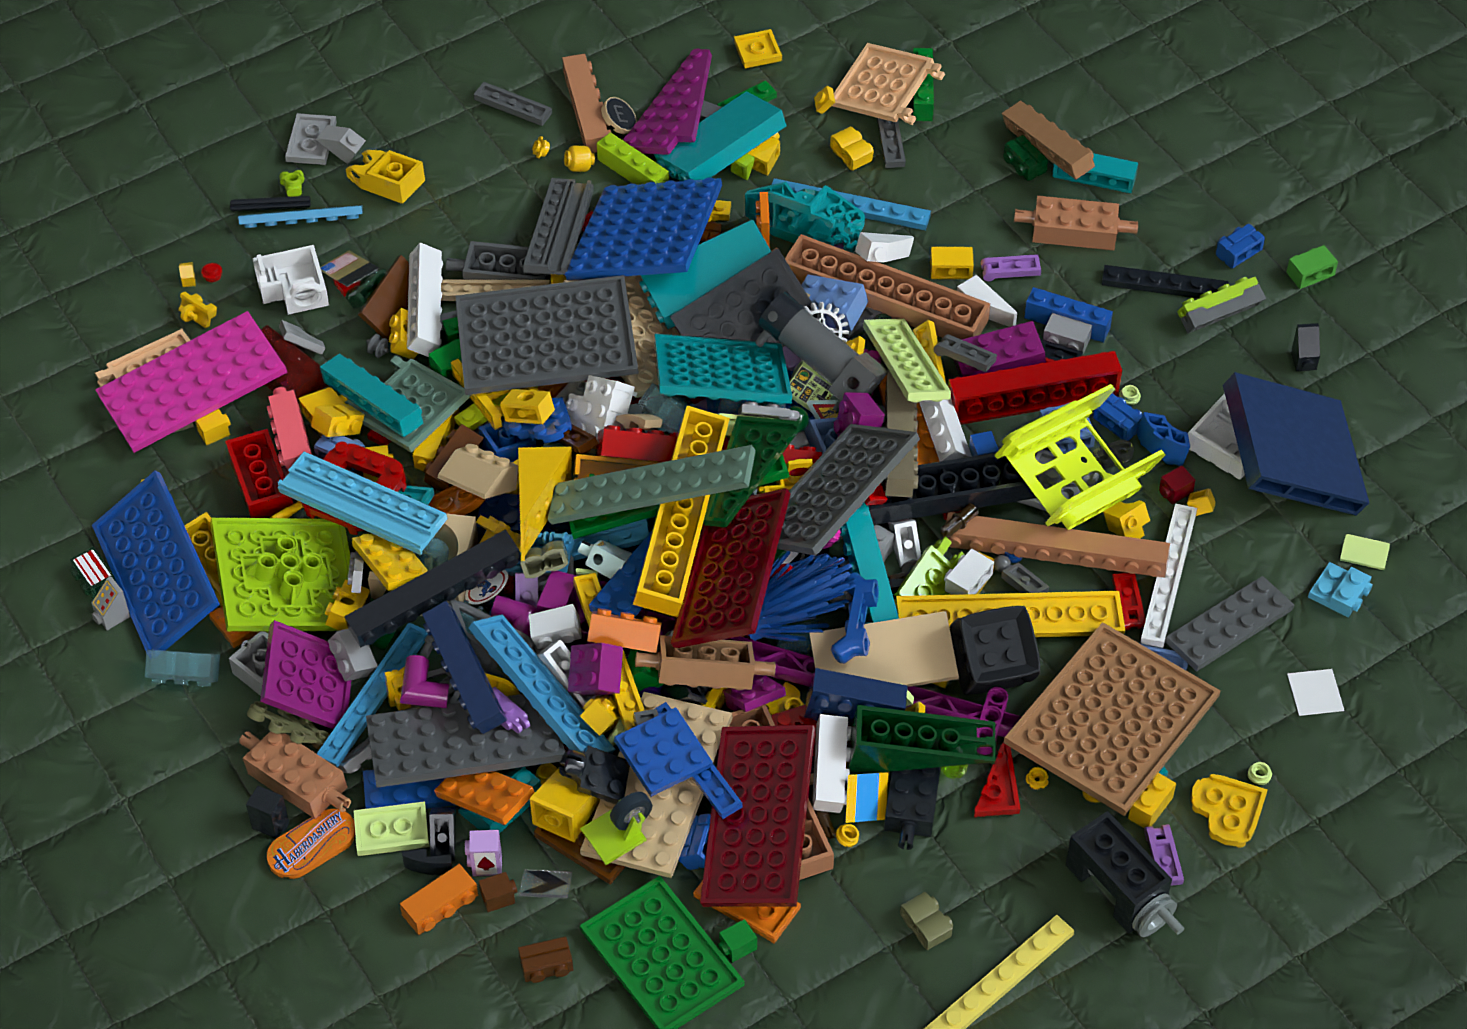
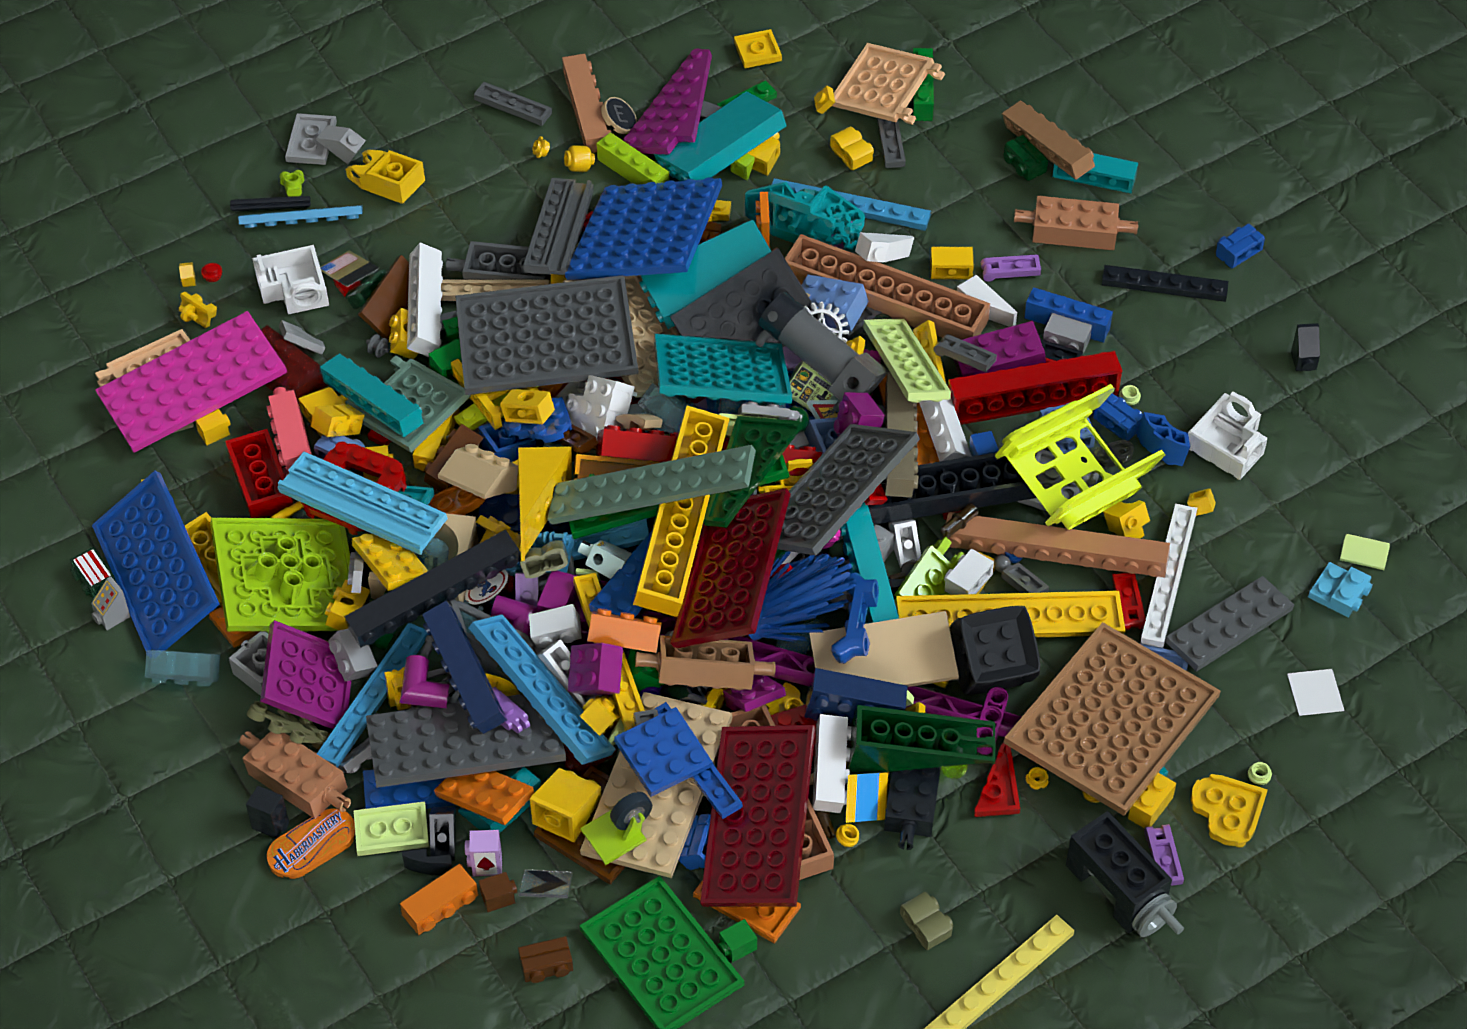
(545, 771): yellow plate -> none
(596, 773): black plate -> none
(1176, 485): dark red brick -> none
(1221, 304): piece -> none
(1295, 444): dark blue brick -> none
(1312, 266): bright green brick -> none

